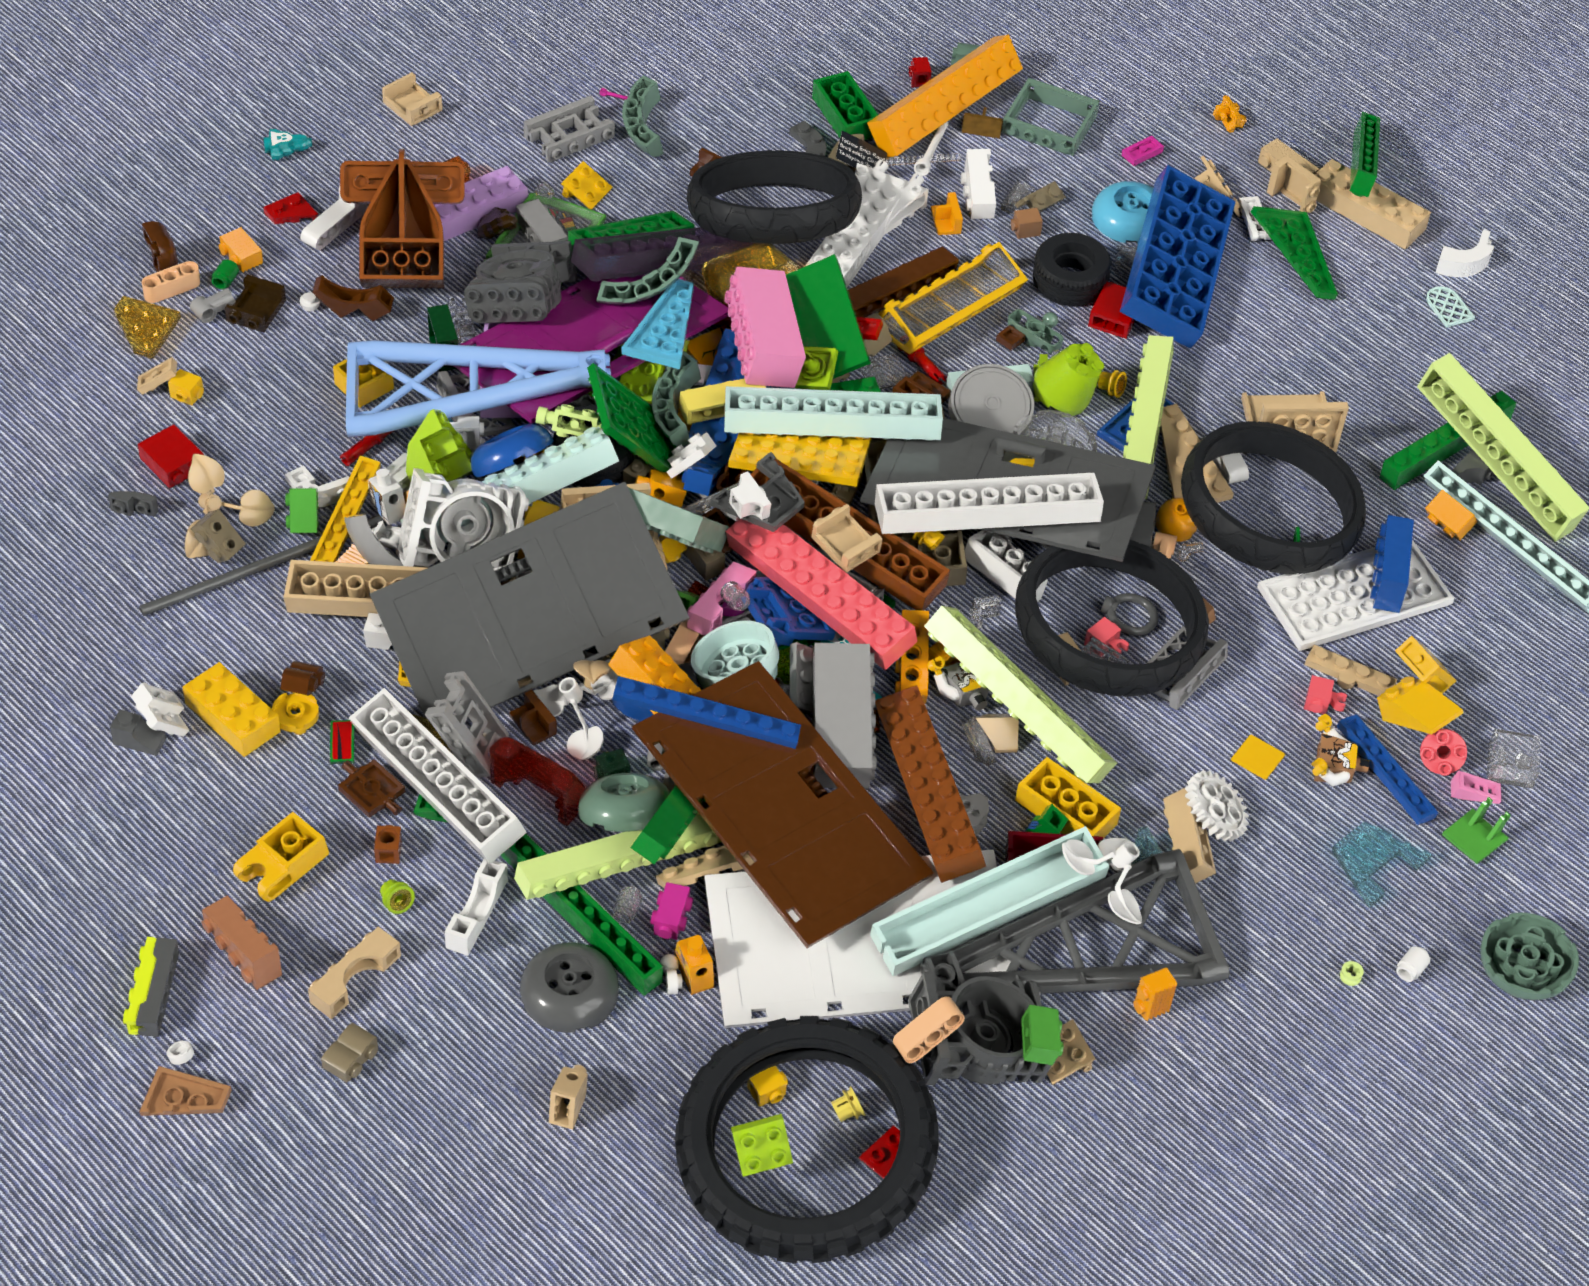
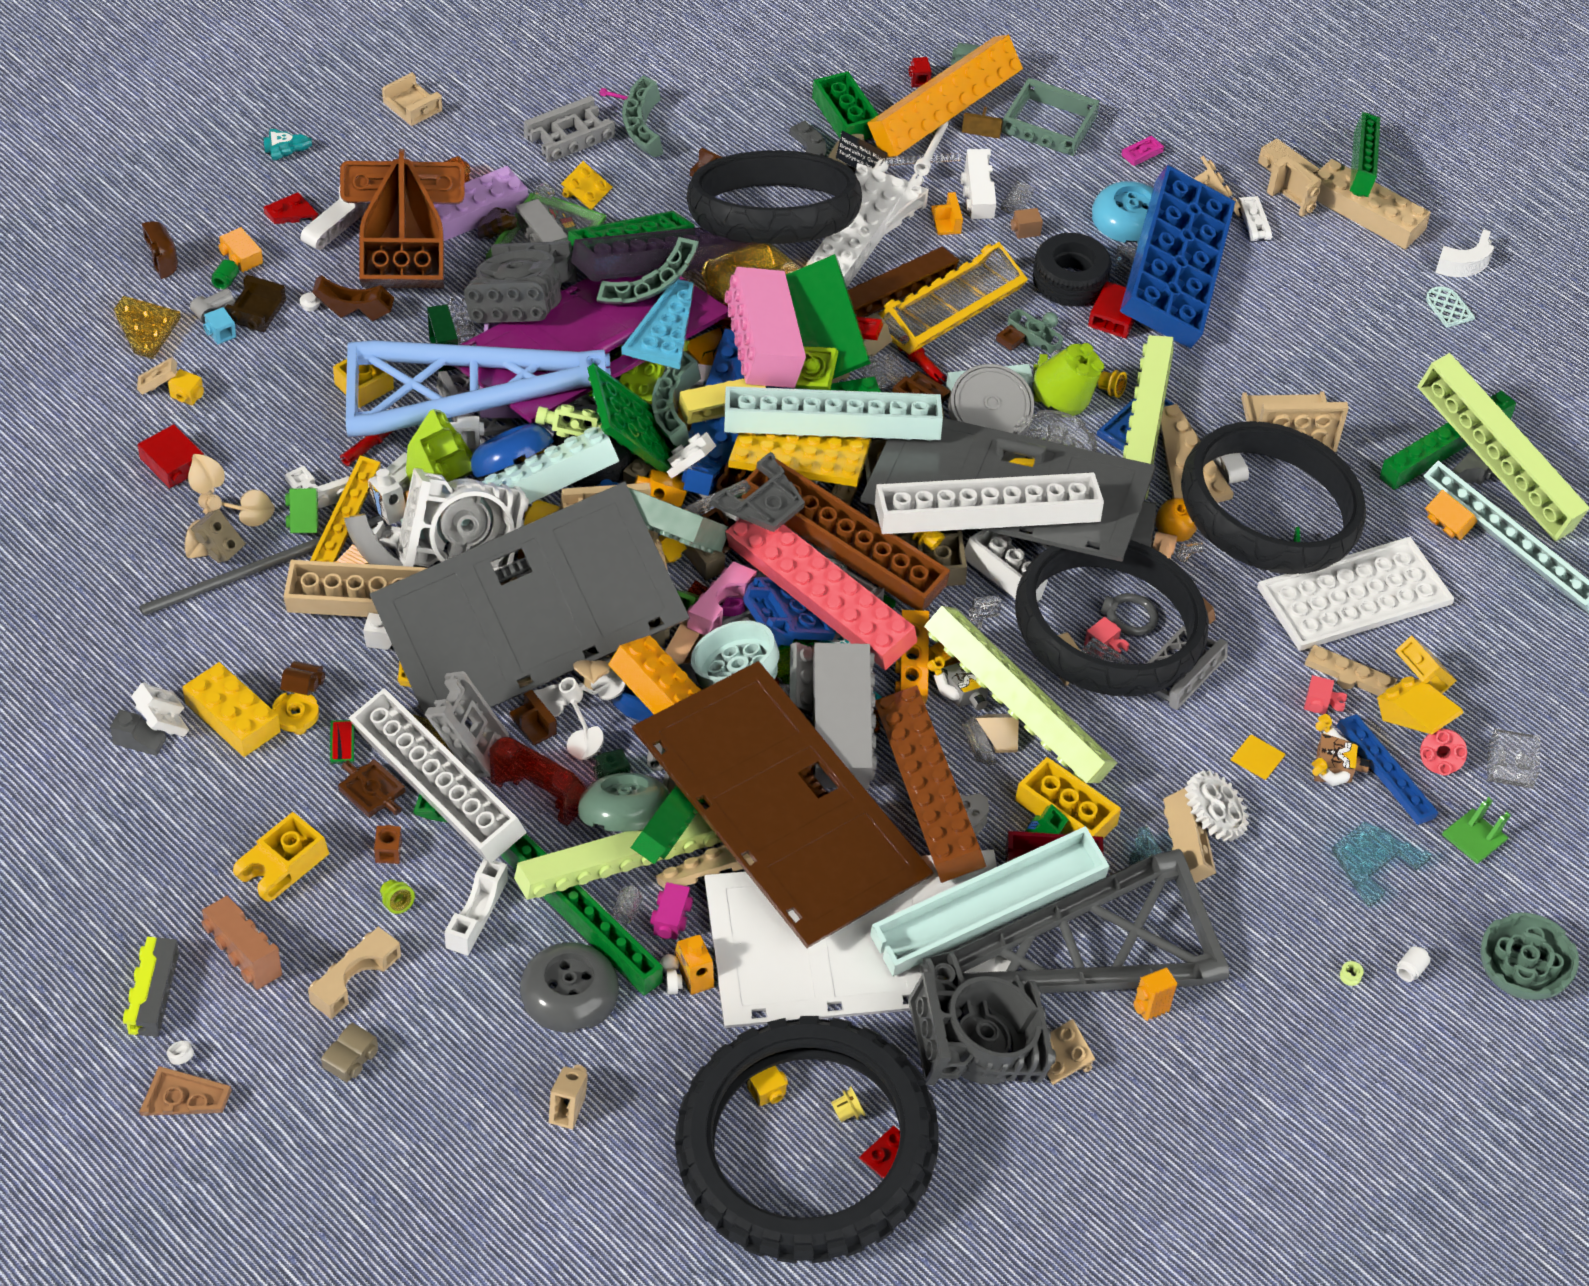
(129, 501): dark grey slope -> none
(171, 282): light nougat beam -> none
(219, 325): none -> medium azure brick
(706, 712): blue plate -> none
(735, 596): clear brick -> none
(749, 498): white brick -> none
(762, 1145): lime plate -> none
(845, 539): tan panel -> none
(928, 1029): light nougat beam -> none
(1041, 1035): bright green brick -> none
(1043, 197): dark tan hinge -> none
(1118, 854): white plant -> none
(1229, 114): light orange hips -> none
(1298, 243): green wing -> none
(1392, 563): blue brick -> none
(1462, 784): bright pink slope -> none

